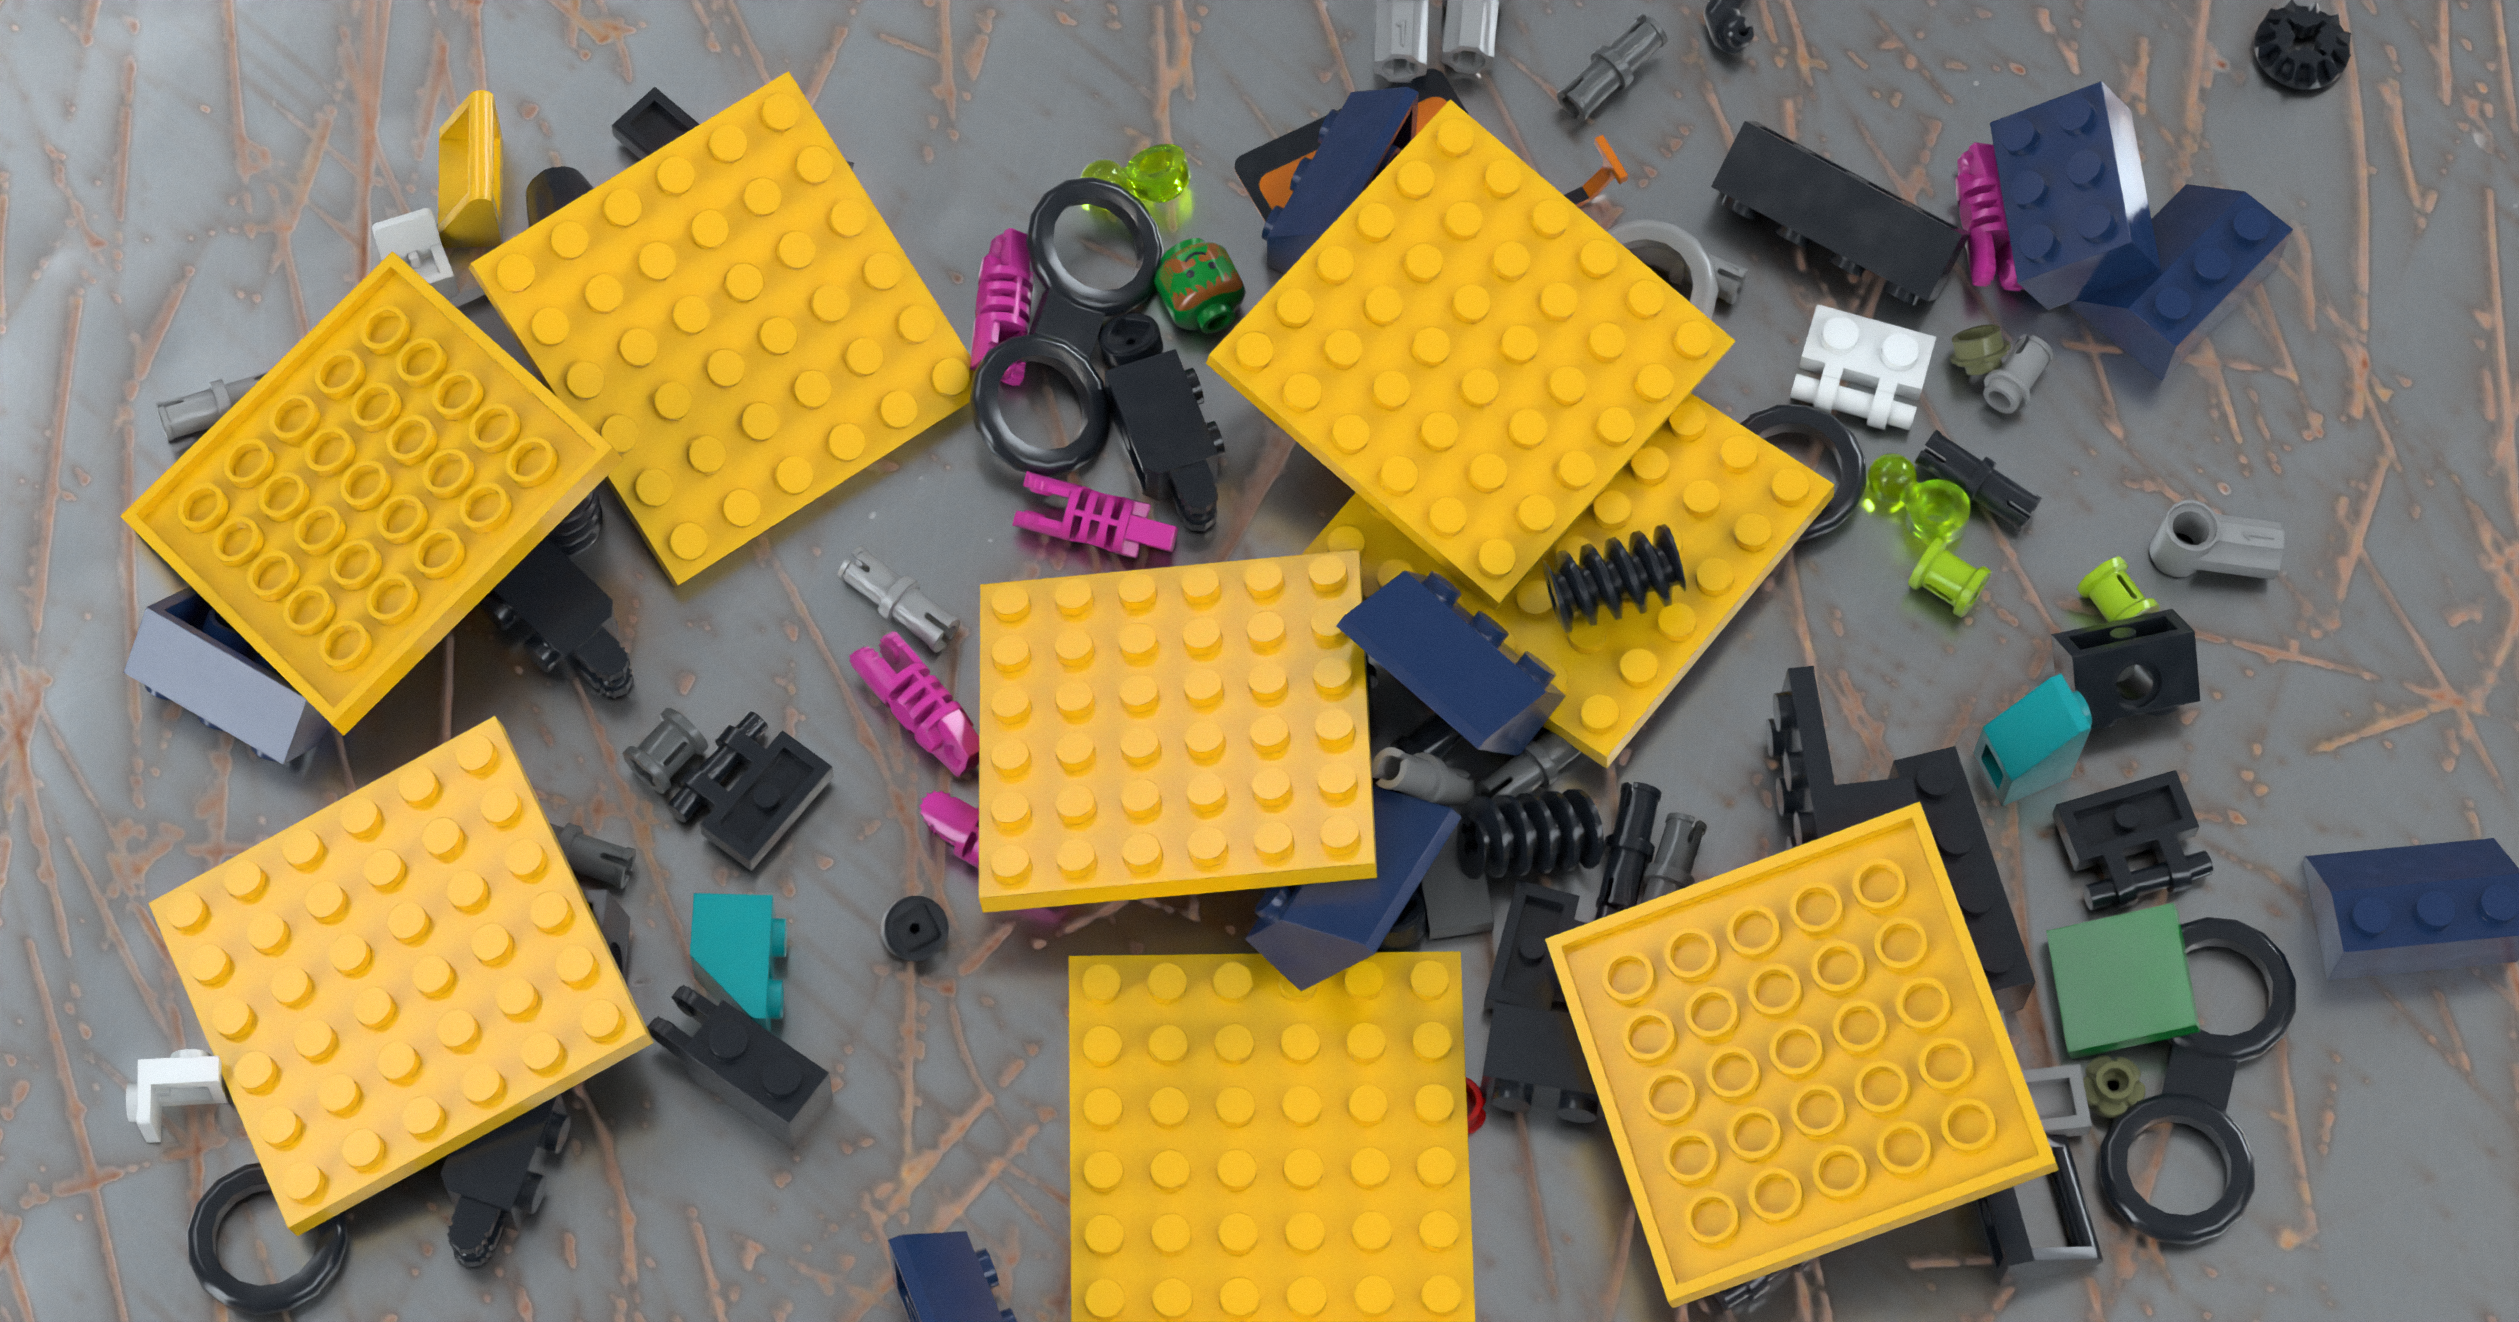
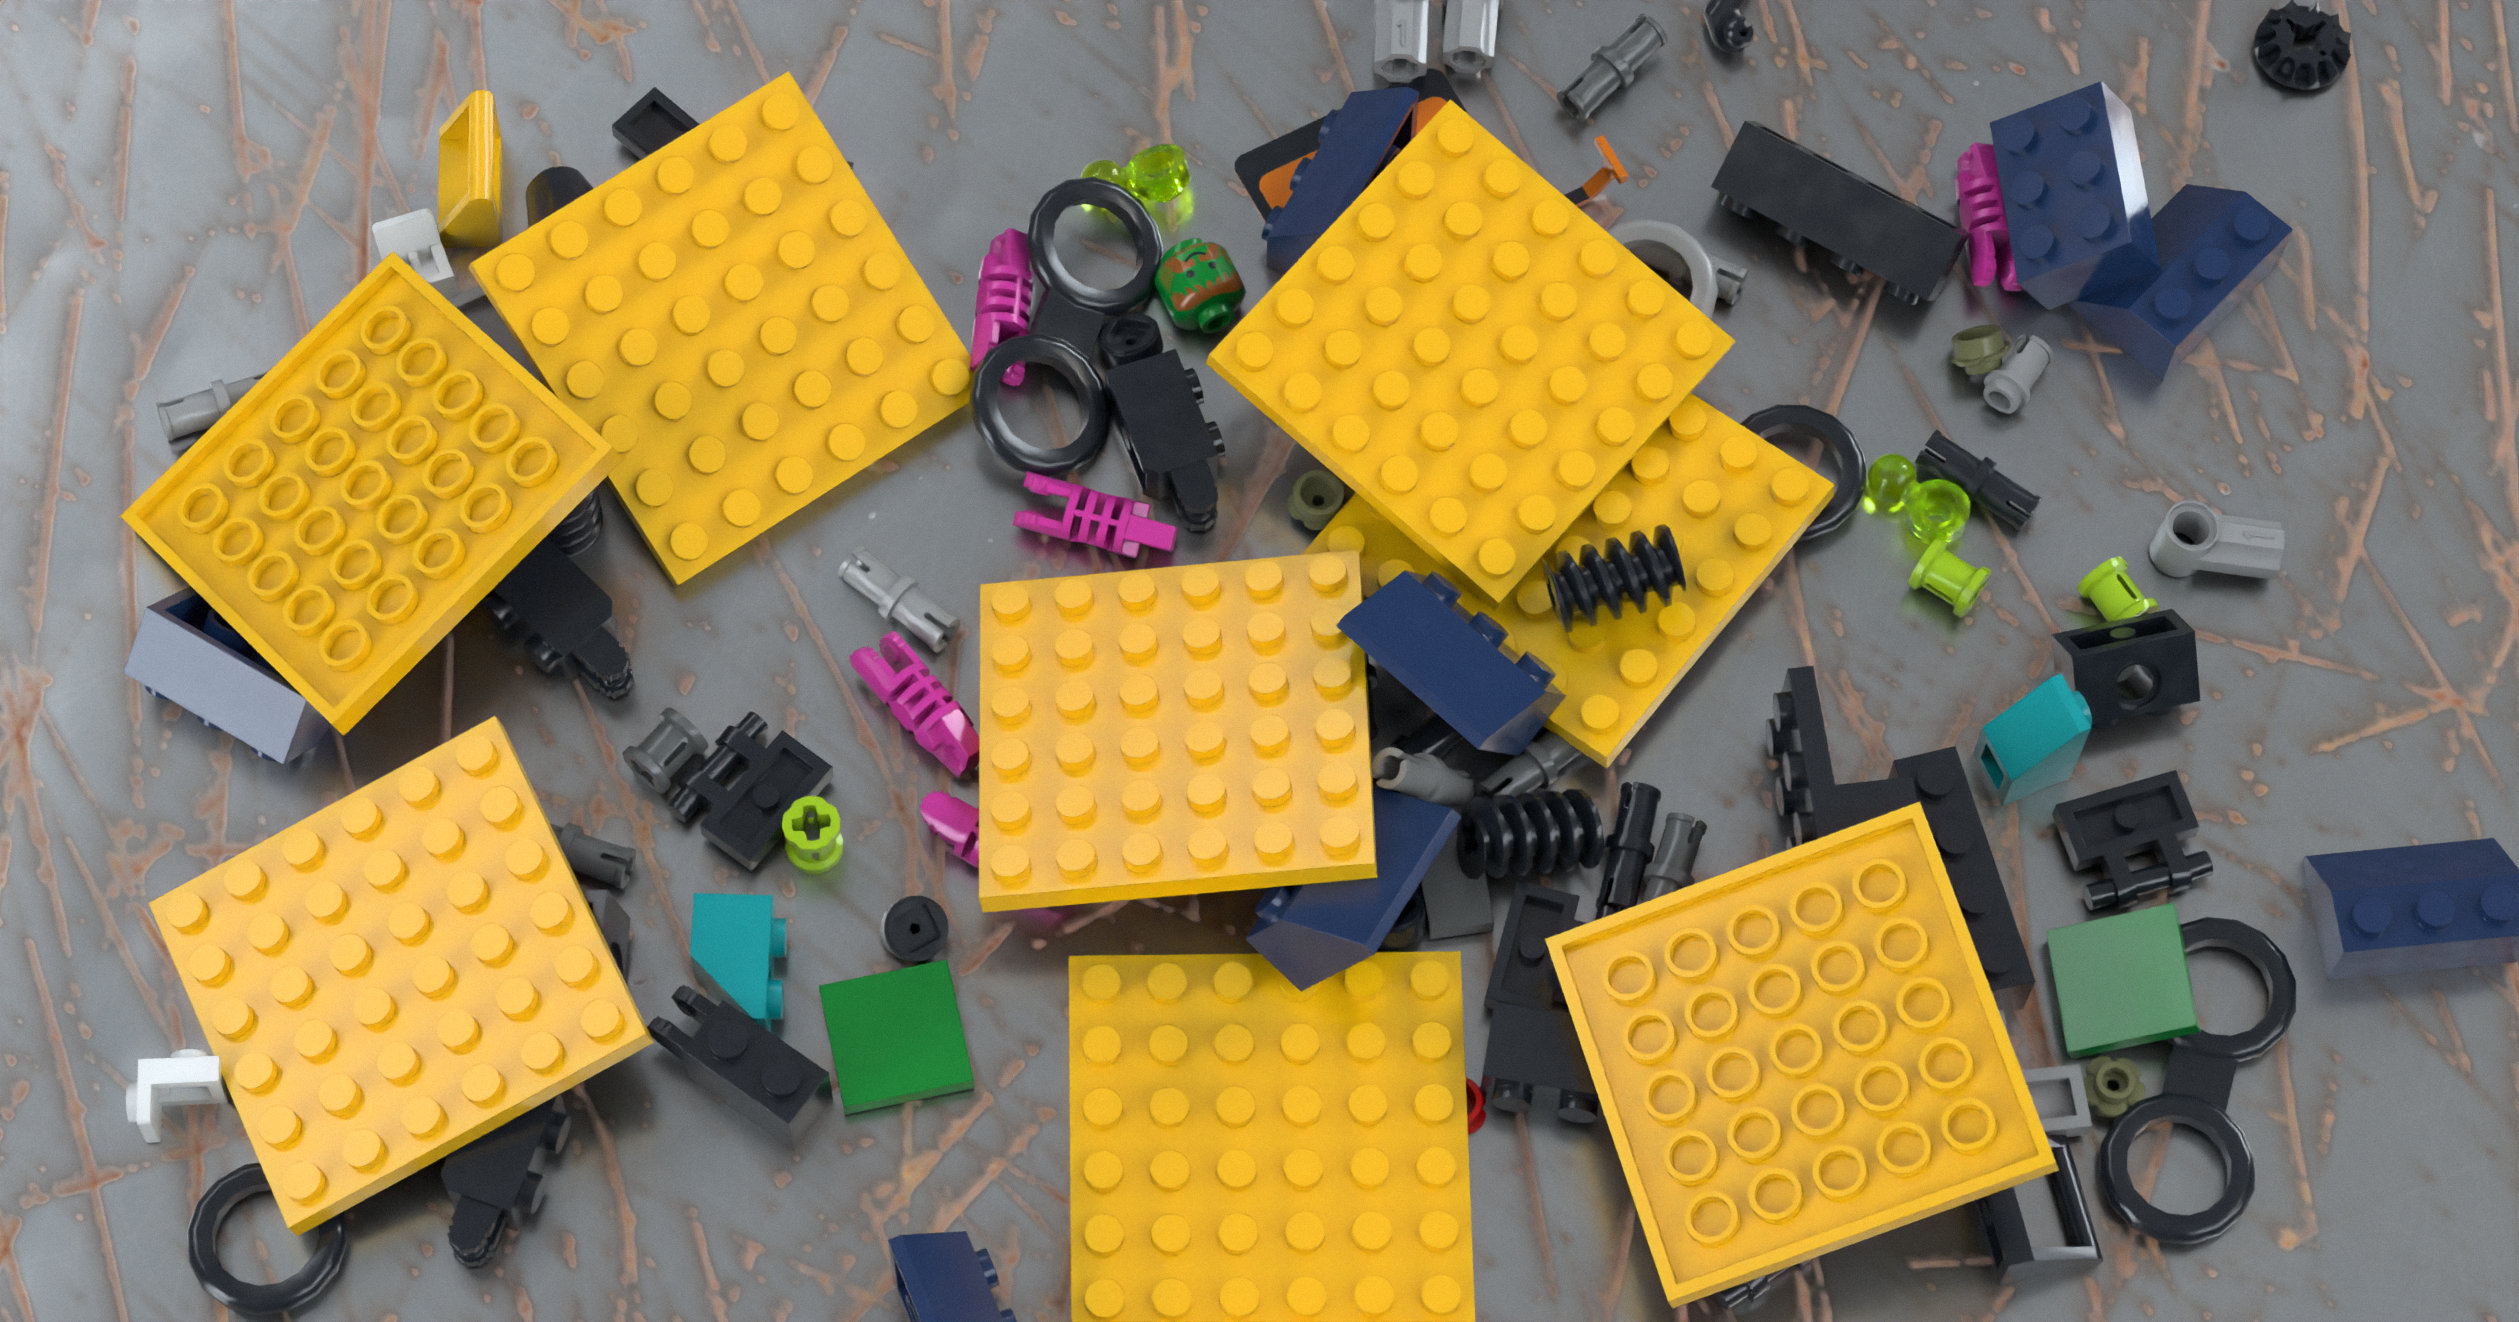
(795, 826): none -> lime bush
(896, 1037): none -> green tile
(1316, 485): none -> olive plate
(1865, 354): white plate -> none

